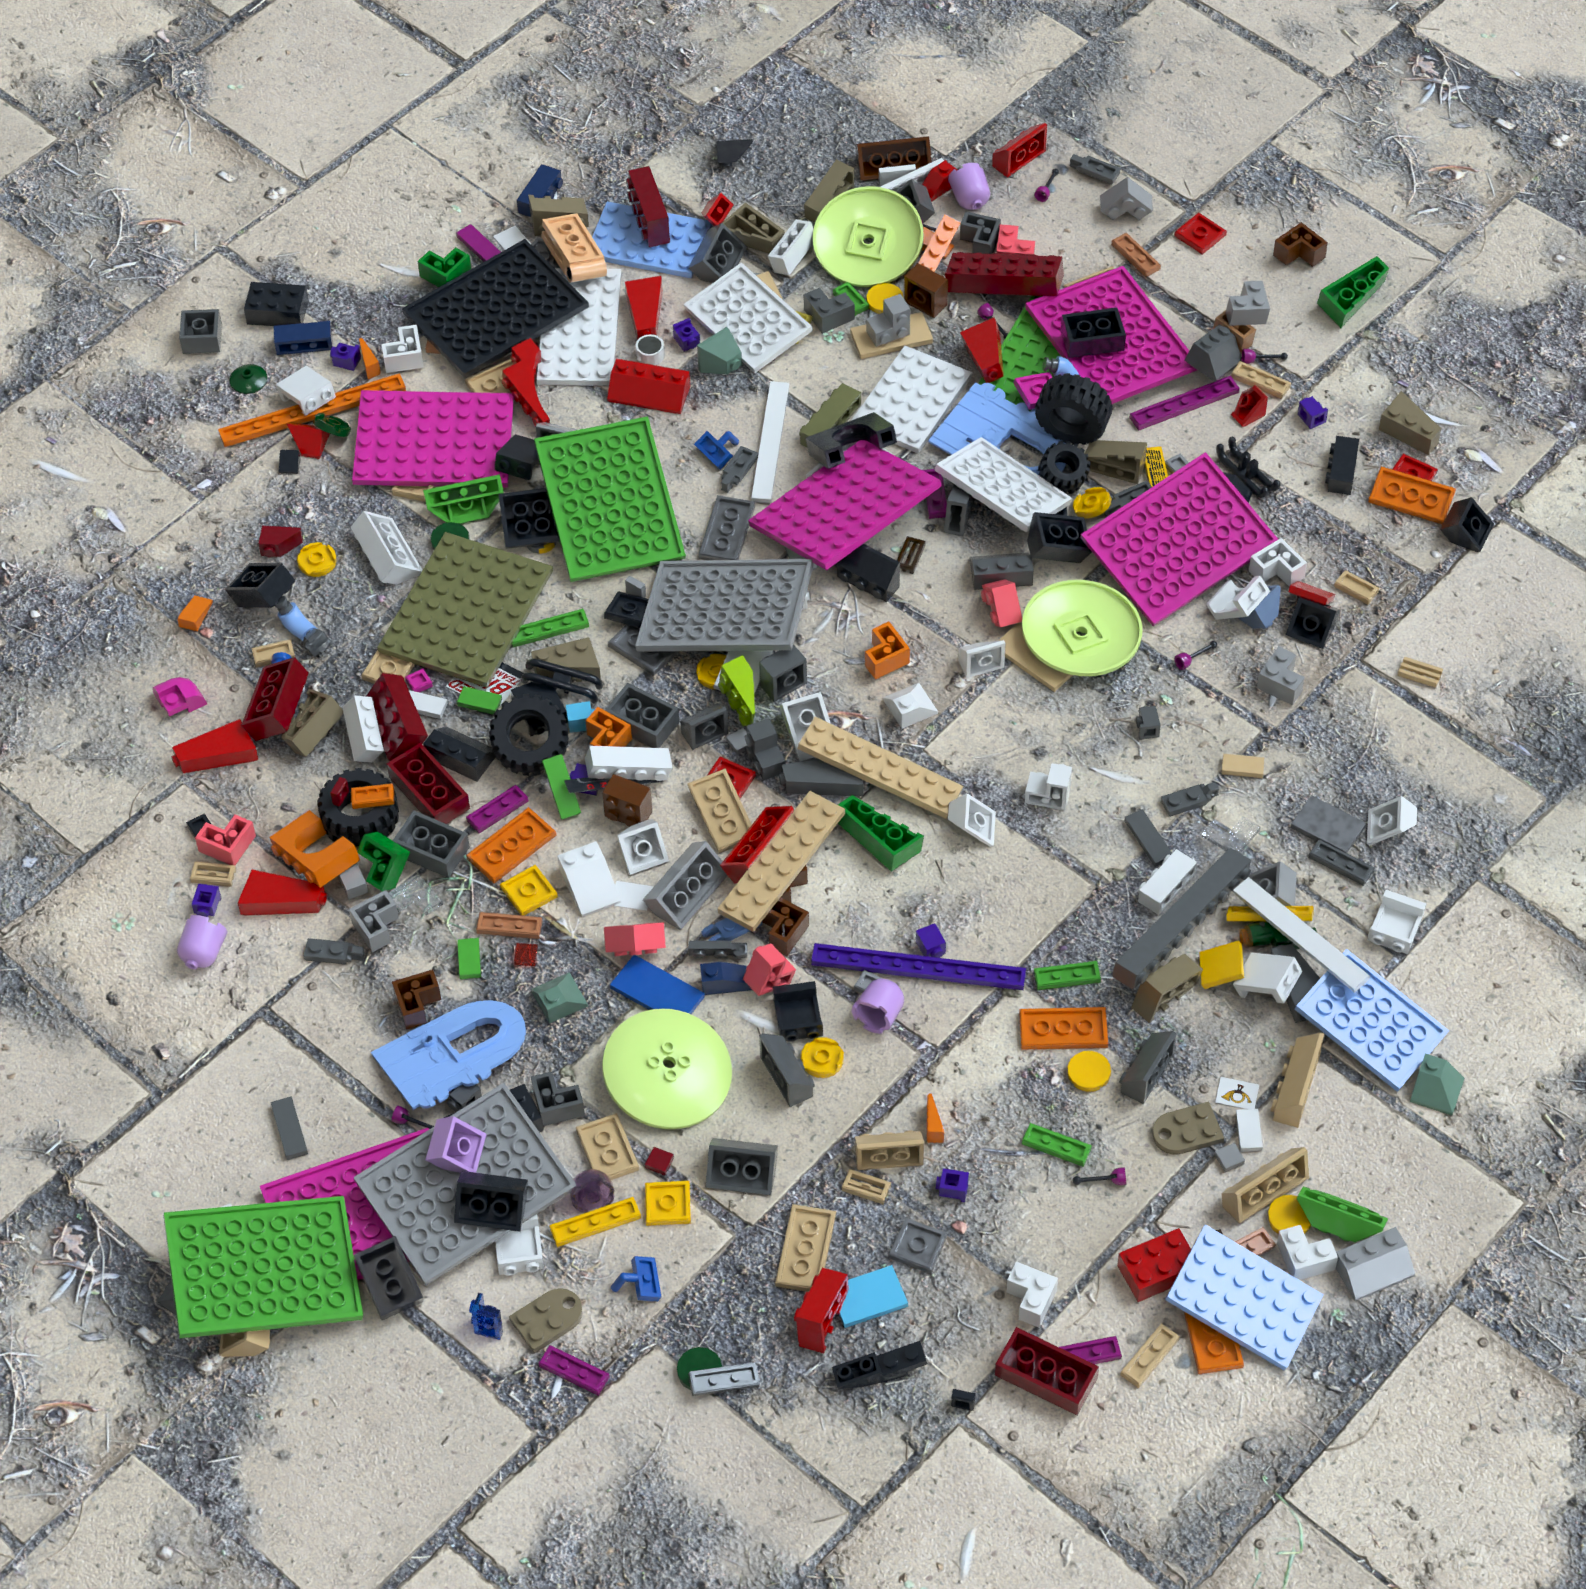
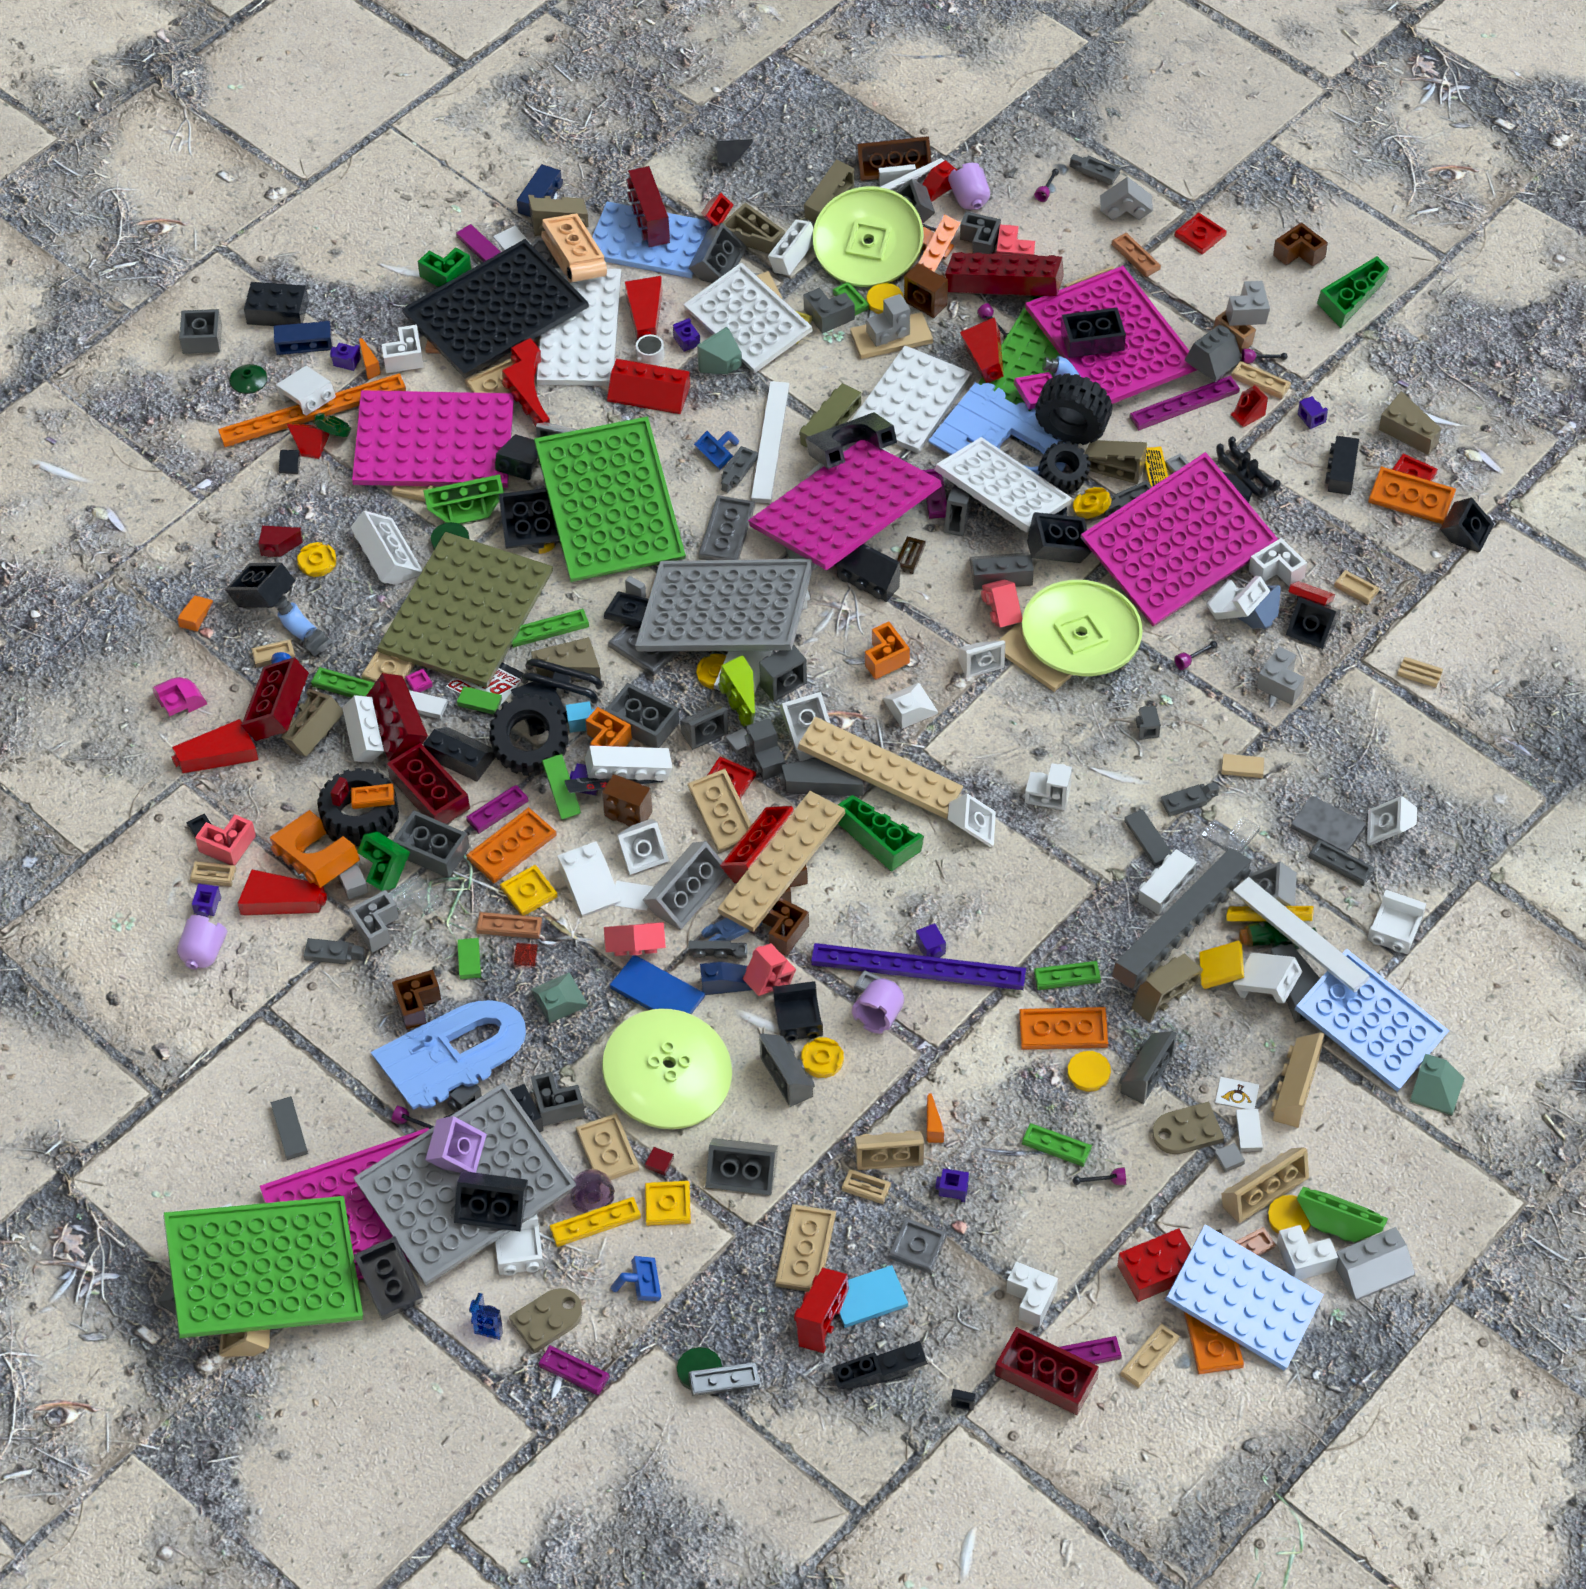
(340, 683): none -> bright green tile
(1020, 150): red slope -> none

